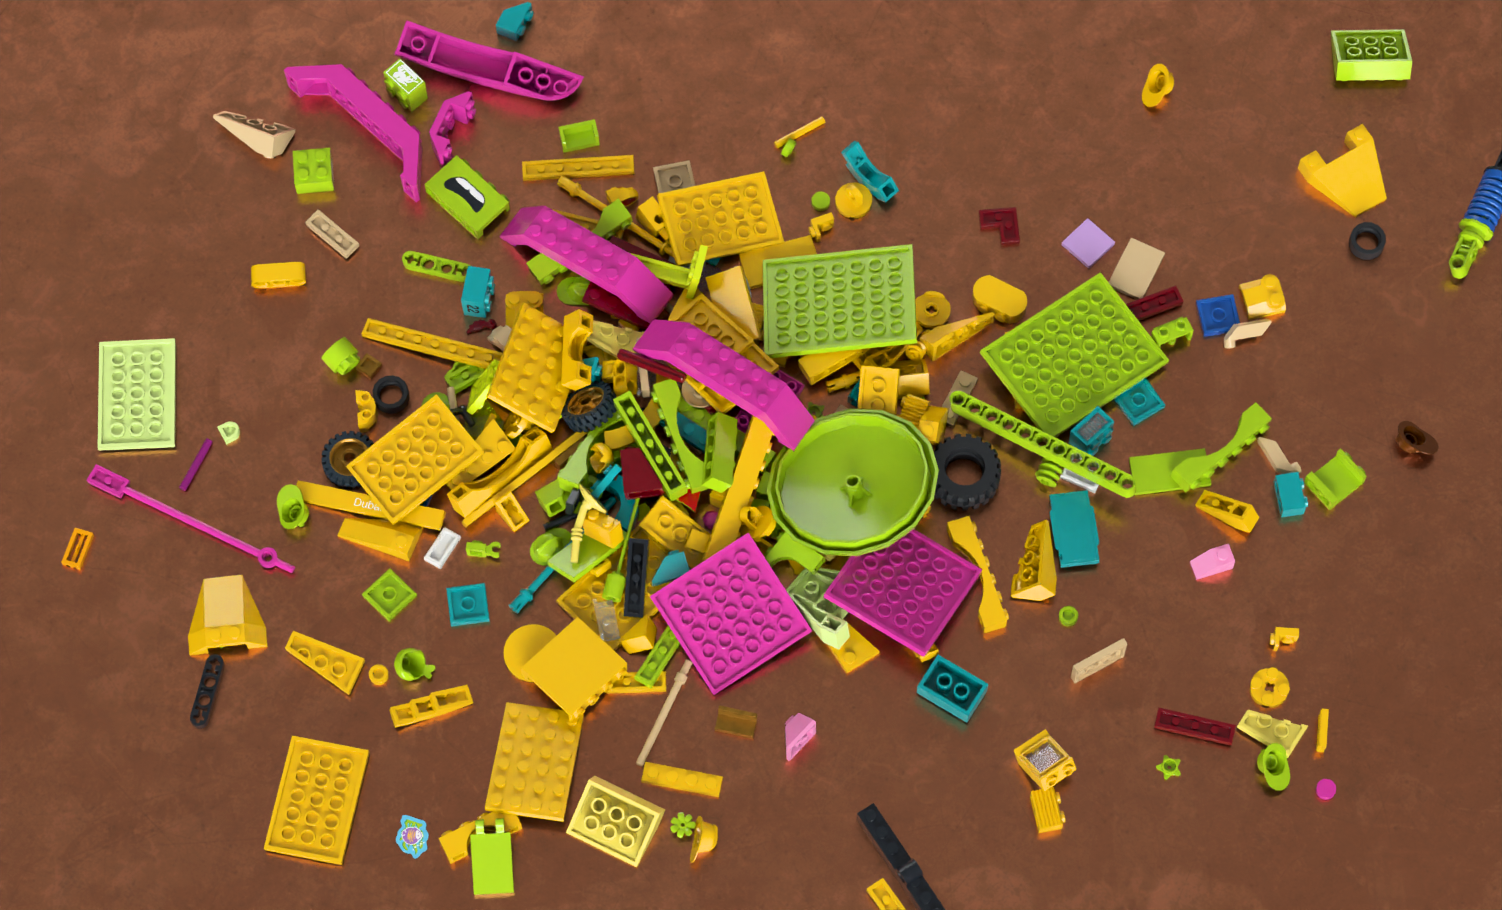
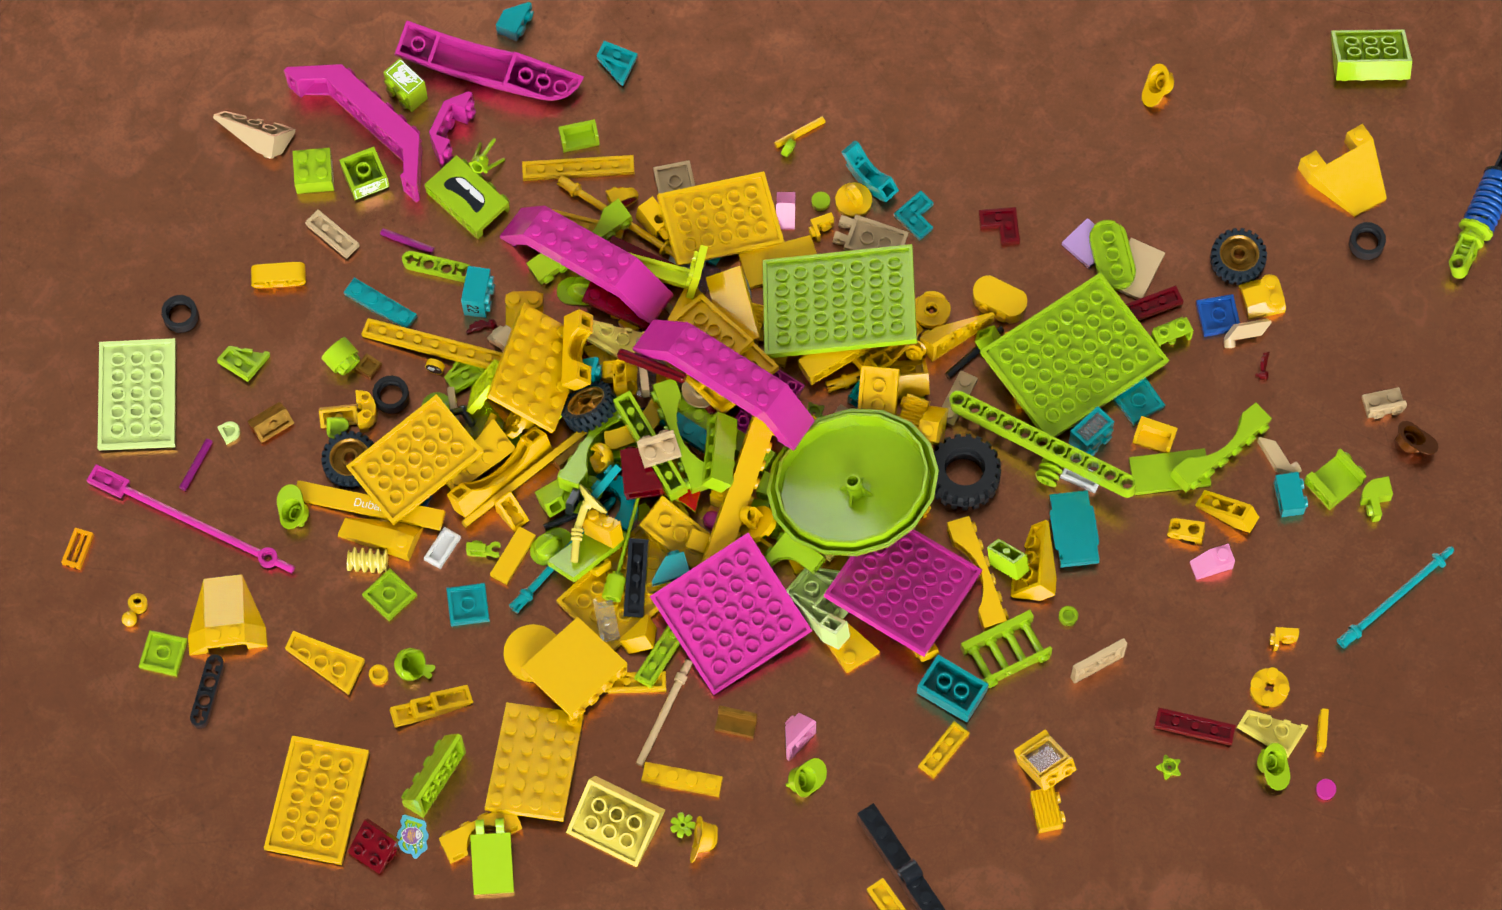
(130, 618): none -> yellow plate
(163, 653): none -> lime tile
(180, 300): none -> black tyre
(242, 361): none -> lime wing
(270, 422): none -> pearl gold panel
(336, 425): none -> lime tile
(346, 411): none -> yellow slope
(364, 173): none -> lime brick
(367, 560): none -> light yellow piece
(373, 846): none -> dark red plate
(380, 304): none -> teal plate
(408, 241): none -> magenta bar
(434, 366): none -> tile
(434, 775): none -> lime slope
(480, 162): none -> lime plant
(513, 555): none -> yellow tile
(617, 60): none -> teal wing
(658, 448): none -> tan bracket
(786, 209): none -> bright pink slope
(807, 777): none -> lime piece
(868, 234): none -> tan tile
(911, 215): none -> teal tile
(943, 749): none -> yellow tile
(967, 358): none -> black bar
(986, 336): none -> lime panel
(1006, 630): none -> lime fence
(1008, 559): none -> lime brick
(1112, 254): none -> lime tile
(1154, 435): none -> yellow panel
(1187, 530): none -> yellow leg
(1240, 243): none -> wheel
(1263, 373): none -> dark red piece
(1355, 631): none -> teal bar
(1374, 492): none -> lime brick
(1384, 402): none -> tan bracket

